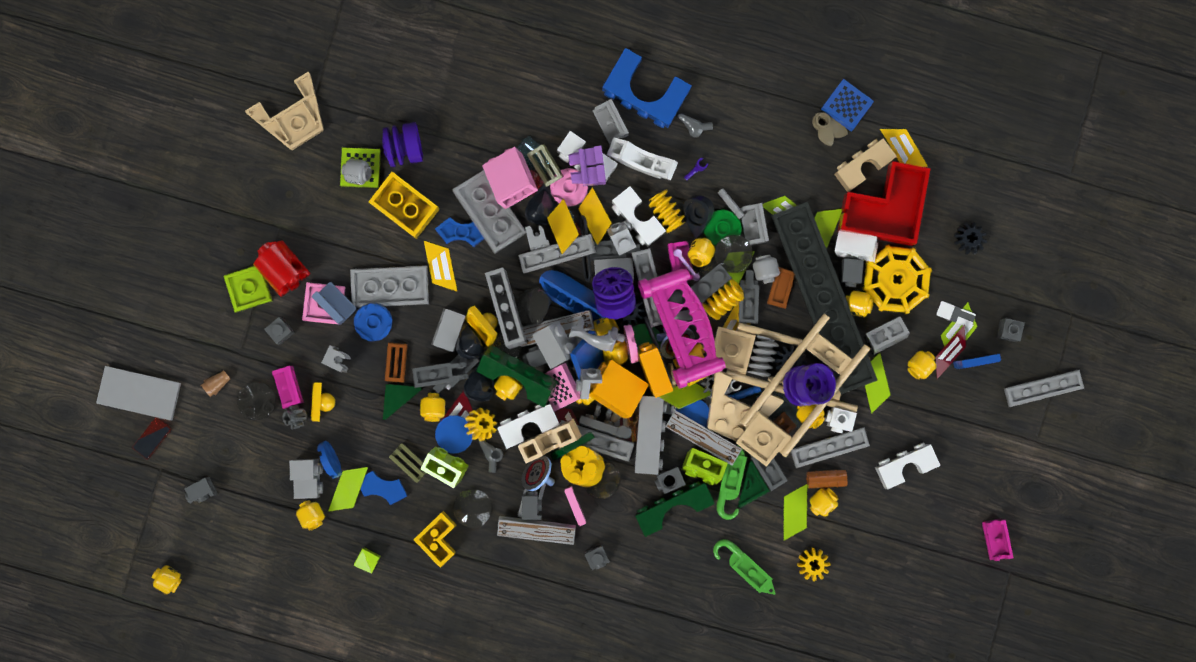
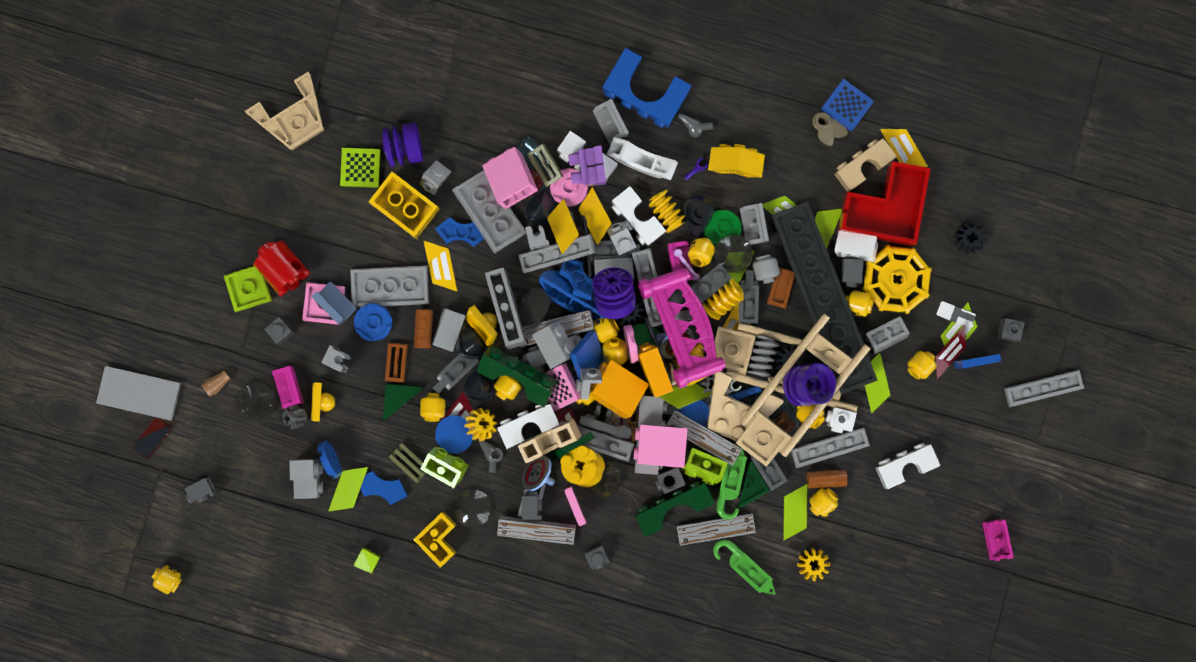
(310, 515): yellow head -> none
(356, 171): light grey head -> none
(423, 329): none -> dark orange axle
(434, 177): none -> light grey bracket
(437, 374): dark grey hinge -> none
(579, 280): none -> blue tile
(604, 342): light grey animal -> none
(660, 446): none -> bright pink brick
(715, 529): none -> light grey tile
(730, 202): light grey wheel -> none
(736, 160): none -> yellow brick

